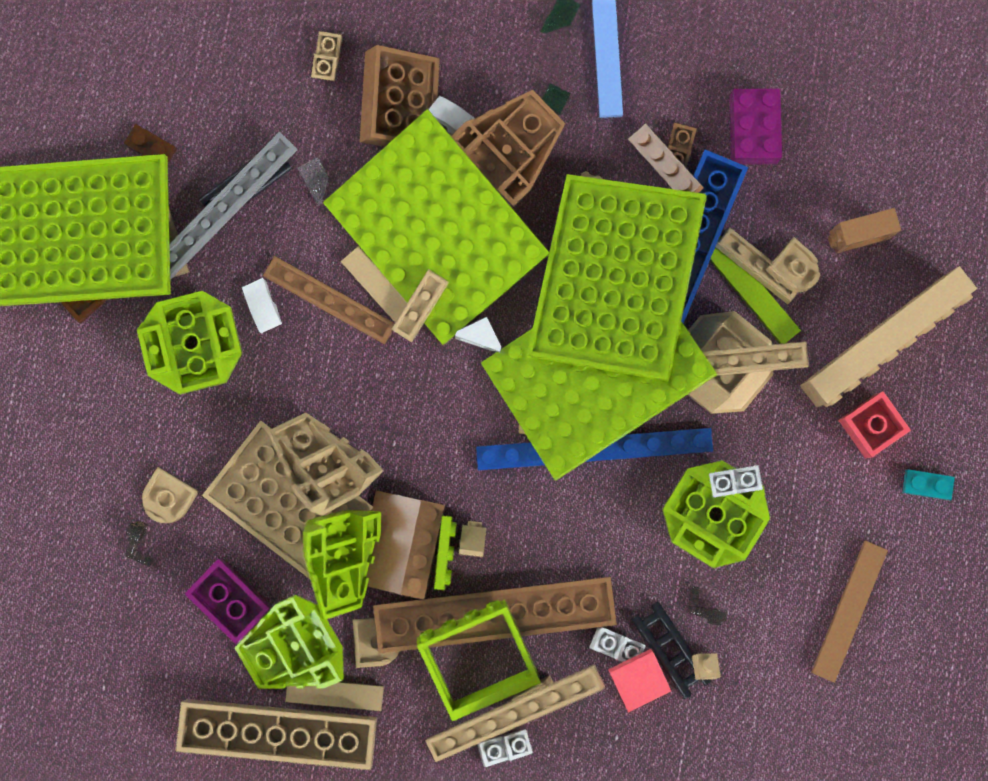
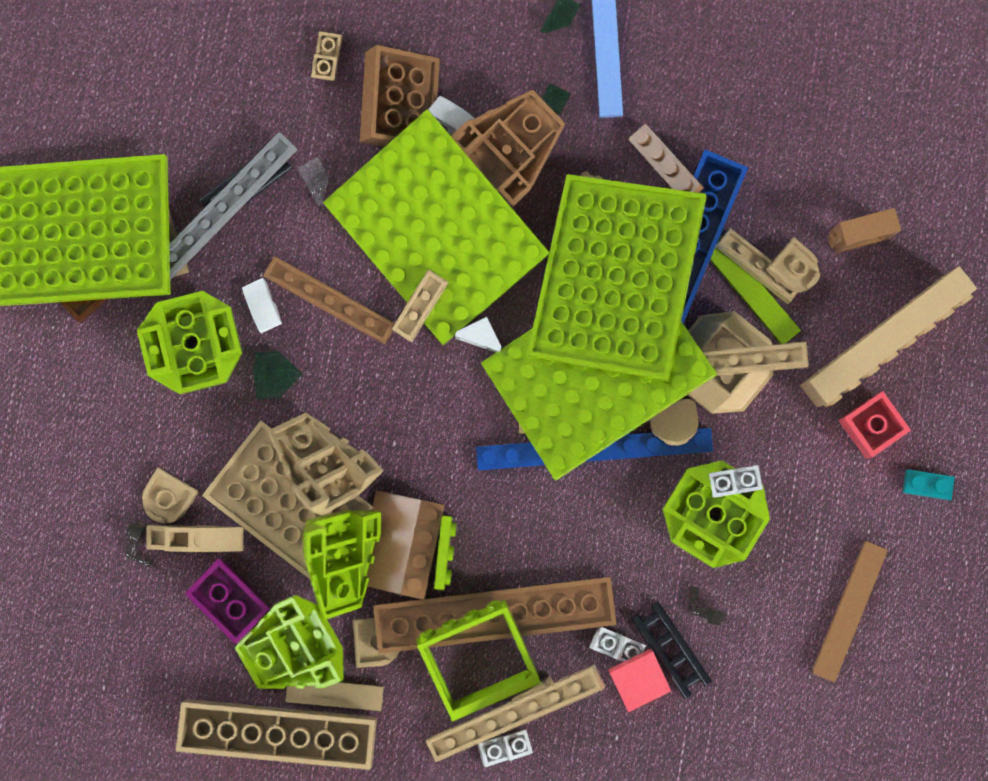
(148, 143): reddish brown plate -> none
(194, 538): none -> tan slope
(273, 375): none -> clear green plate
(375, 283): tan tile -> none
(472, 539): tan slope -> none
(676, 423): none -> tan tile
(681, 142): medium nougat slope -> none
(706, 666): tan plate -> none
(755, 126): magenta brick -> none

